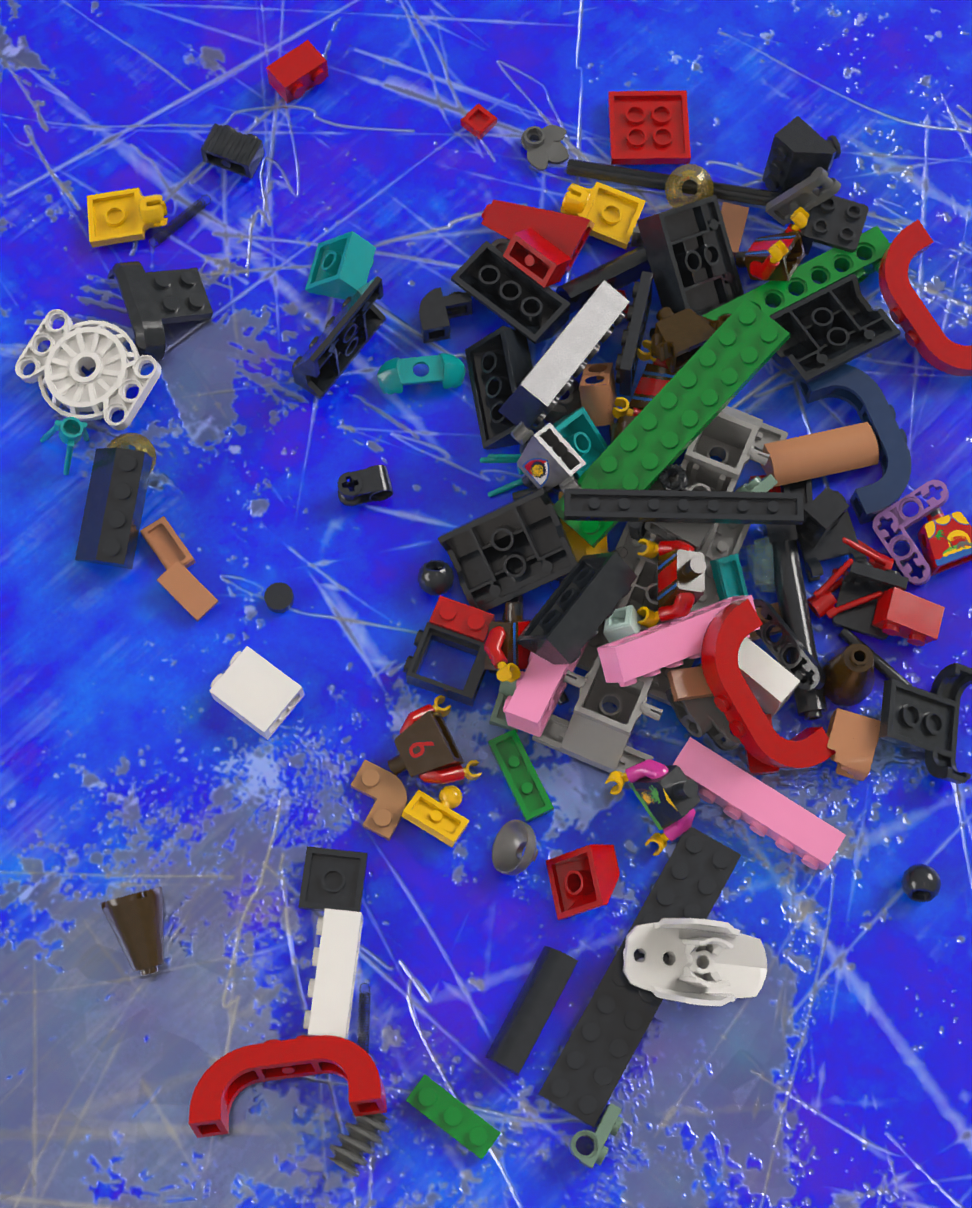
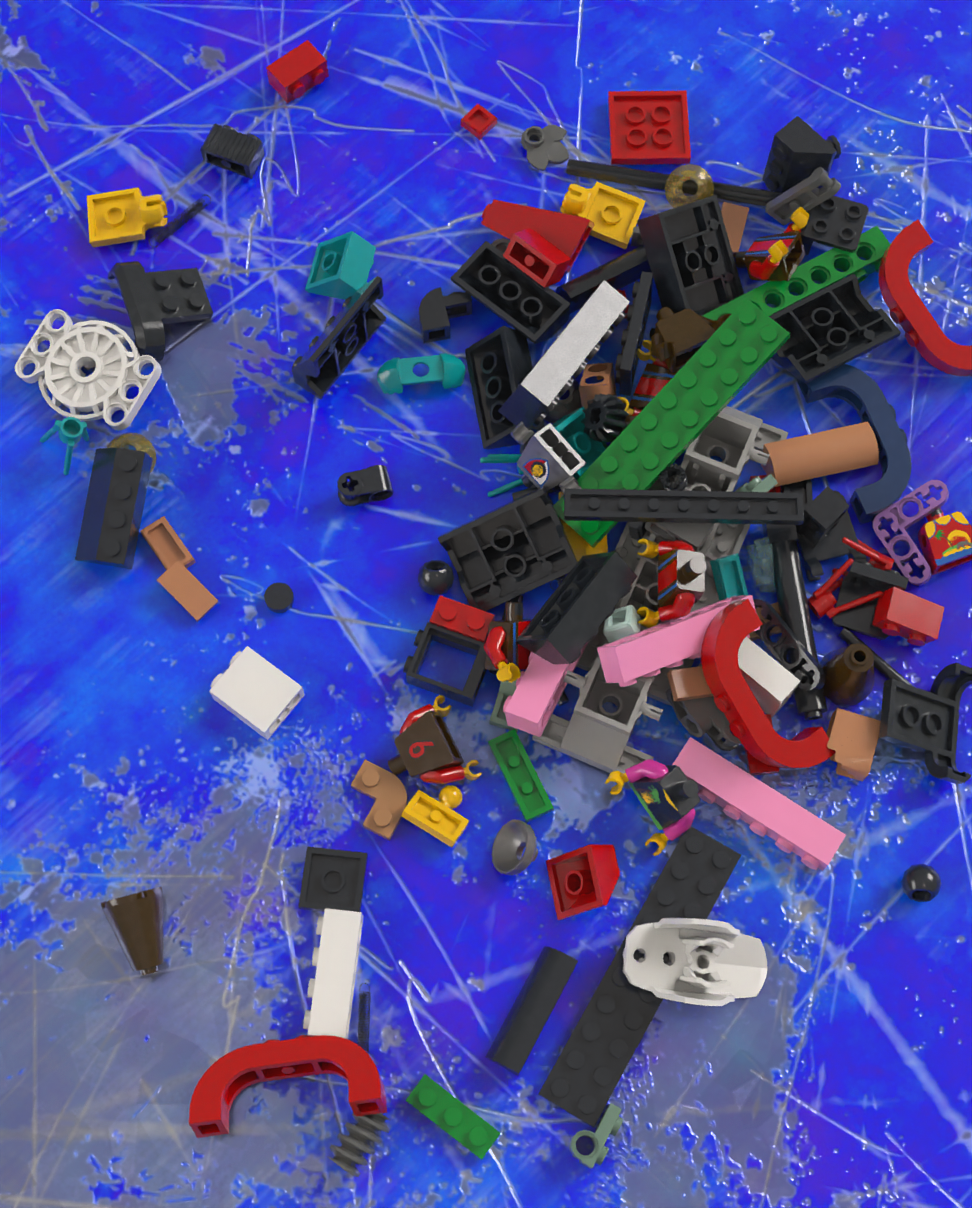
(604, 417): none -> black gear

